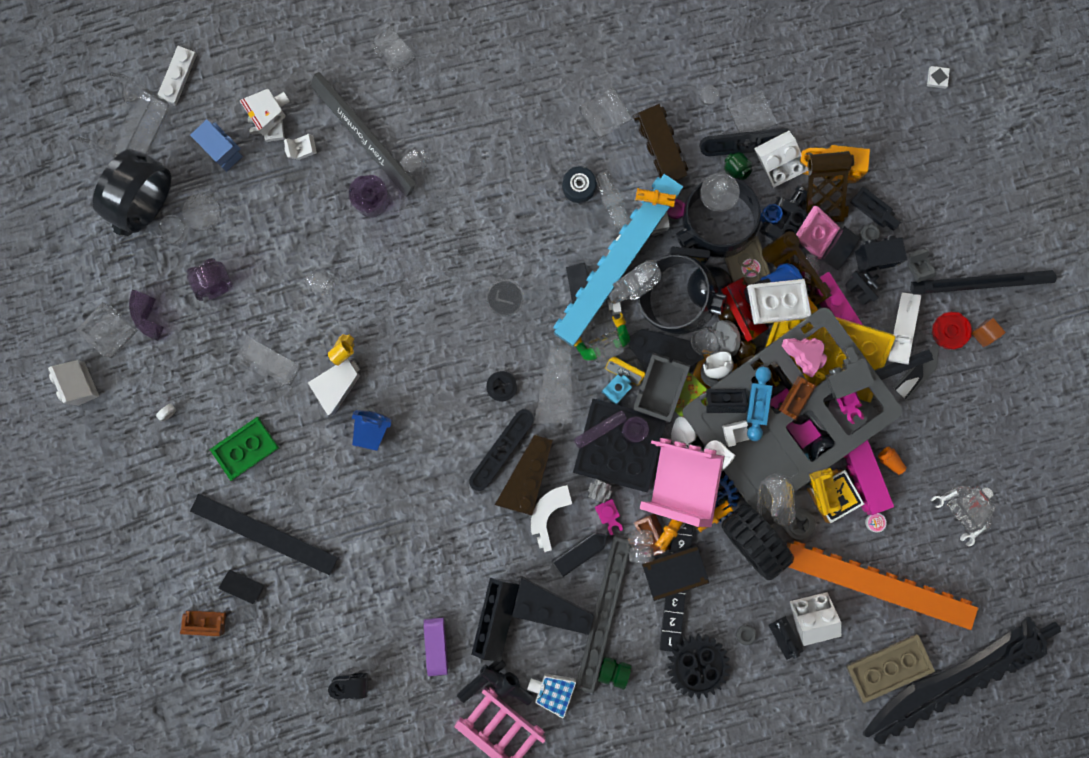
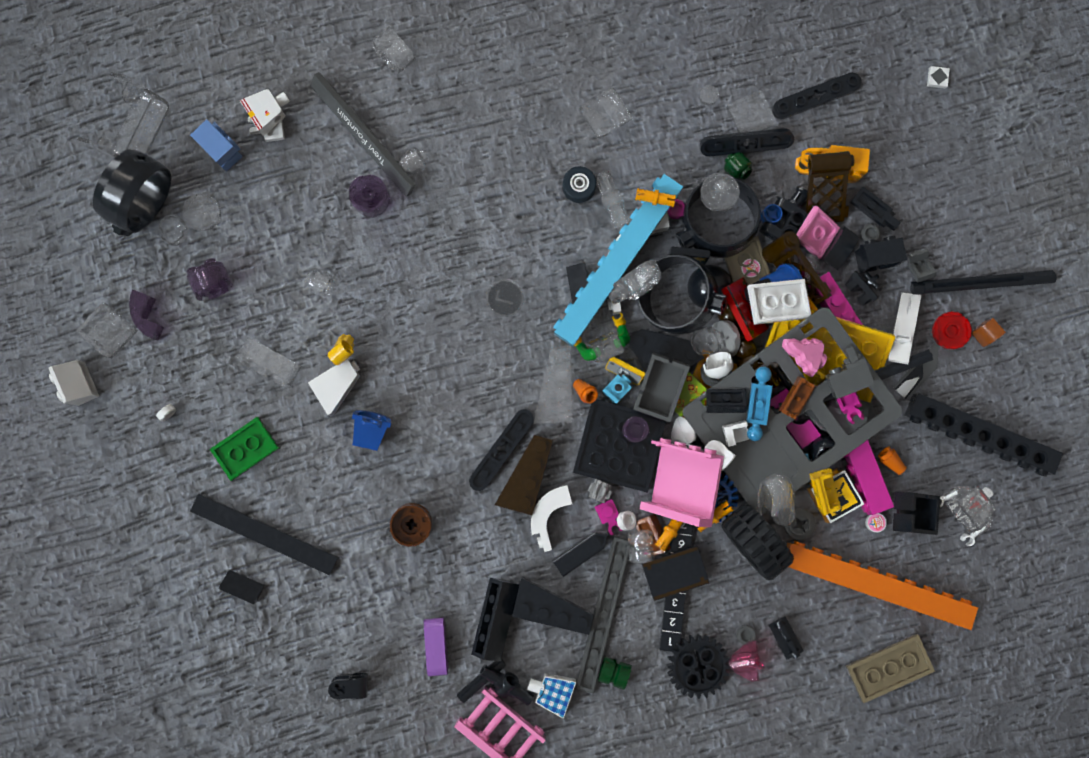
(177, 75): white plate -> none
(203, 623): dark orange hinge -> none
(300, 147): white bracket -> none
(400, 529): none -> reddish brown wheel
(506, 378): black gear -> none
(586, 392): none -> orange cone
(600, 429): clear purple axle -> none
(626, 520): none -> white tile
(661, 142): dark brown wedge -> none
(746, 662): none -> clear pink brick
(781, 158): white slope -> none
(816, 618): white slope -> none
(833, 90): none -> black piece
(916, 513): none -> black piece
(1019, 649): black piece -> none
(1048, 458): none -> black brick

